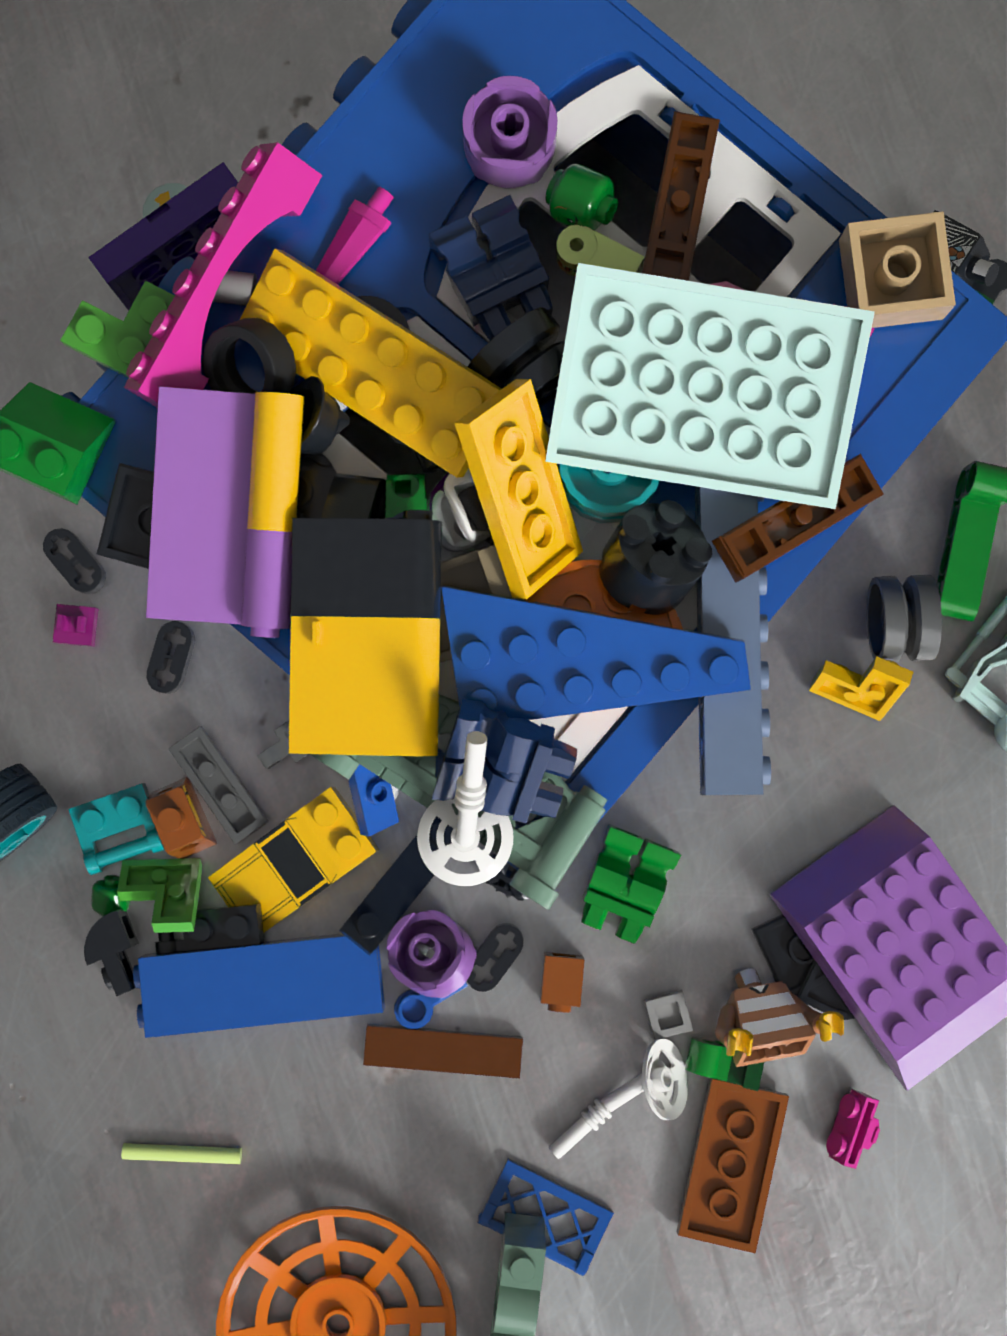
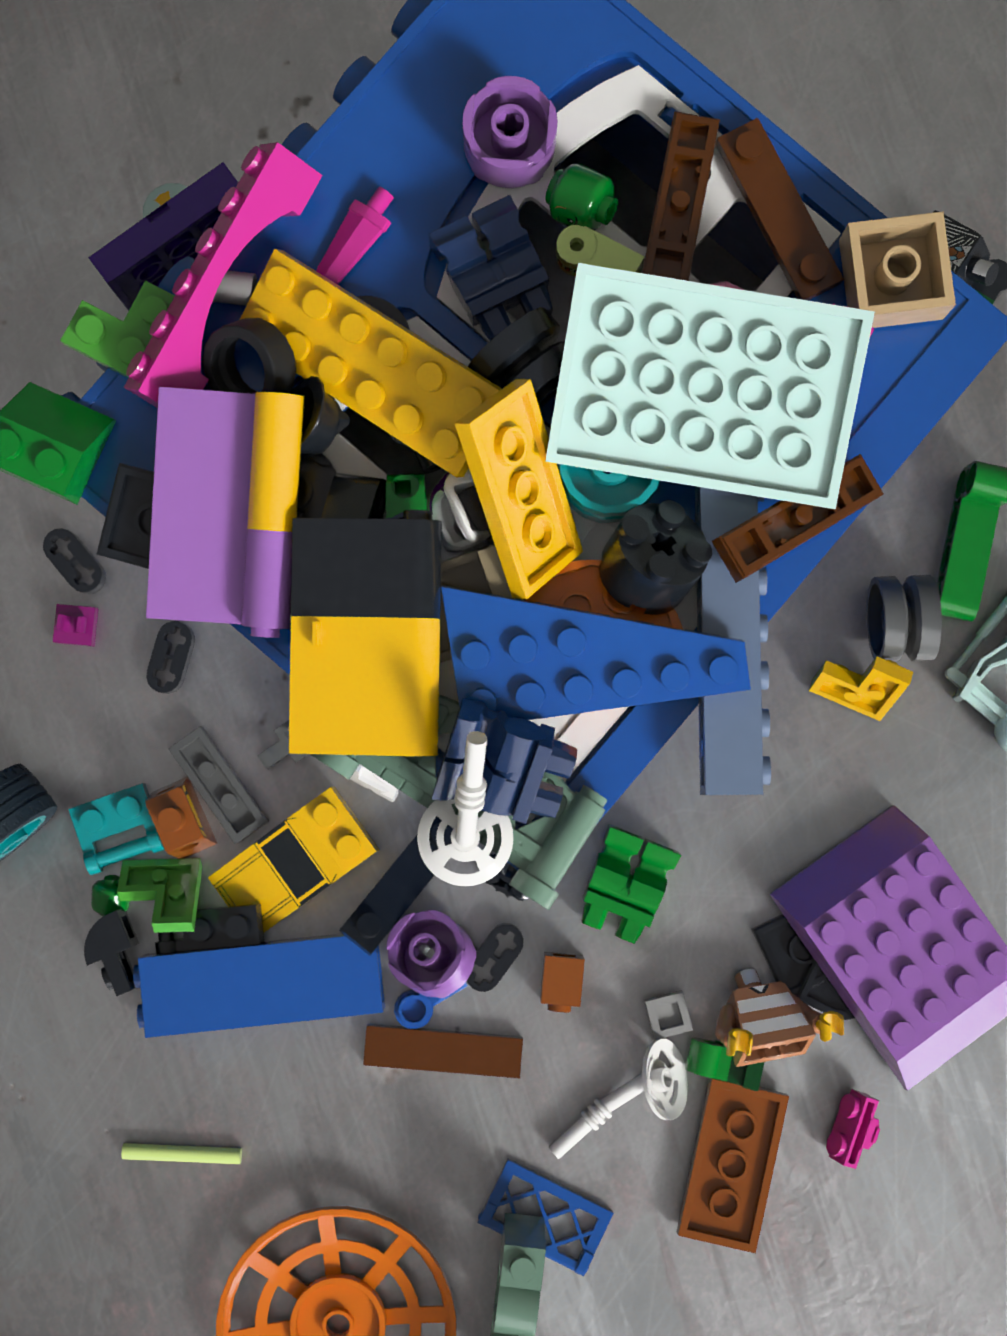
(372, 802): blue plate -> none
(779, 210): none -> reddish brown plate

